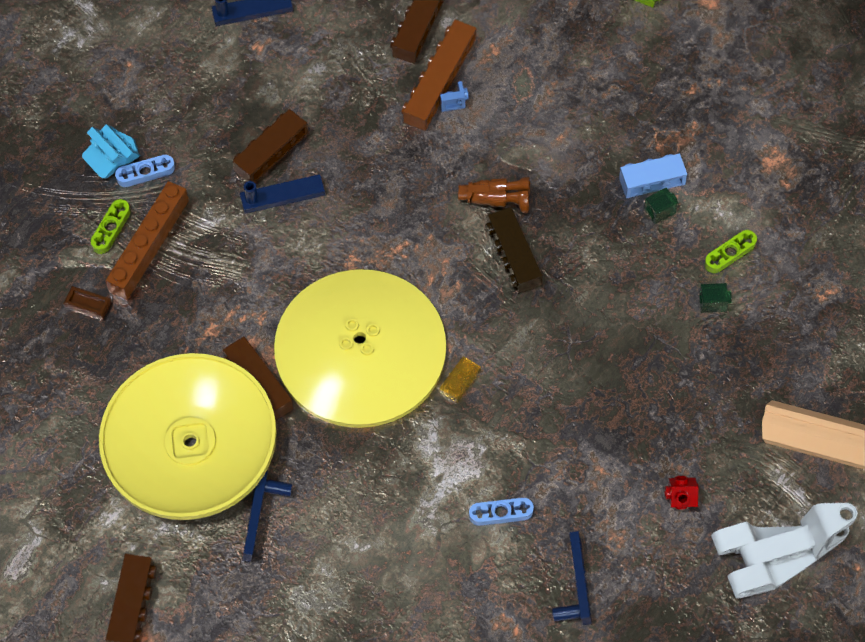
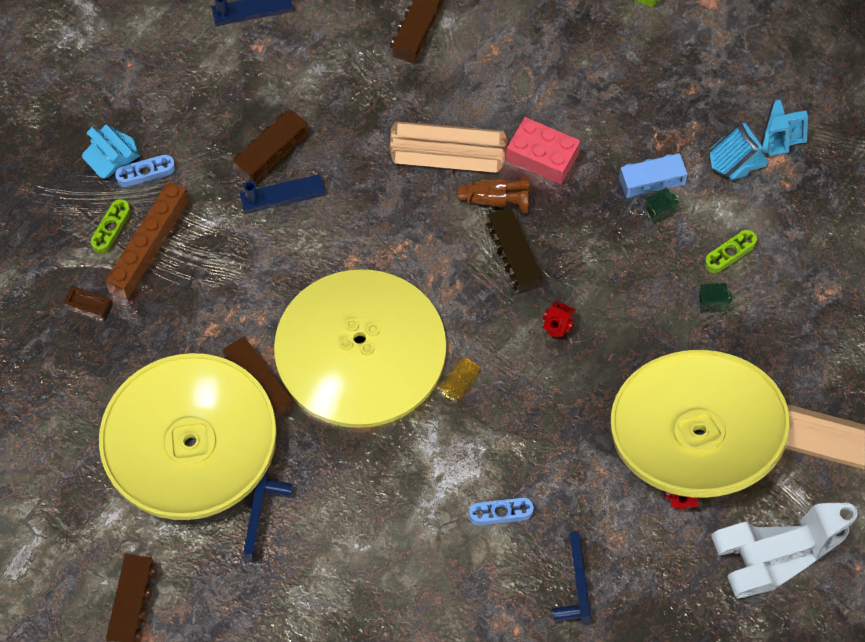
(439, 75): dark orange brick -> none
(448, 146): none -> light nougat piece
(454, 100): medium blue bracket -> none
(543, 150): none -> coral brick
(558, 319): none -> red brick
(708, 392): none -> light yellow dish
(737, 153): none -> medium azure piece
(783, 130): none -> medium azure piece

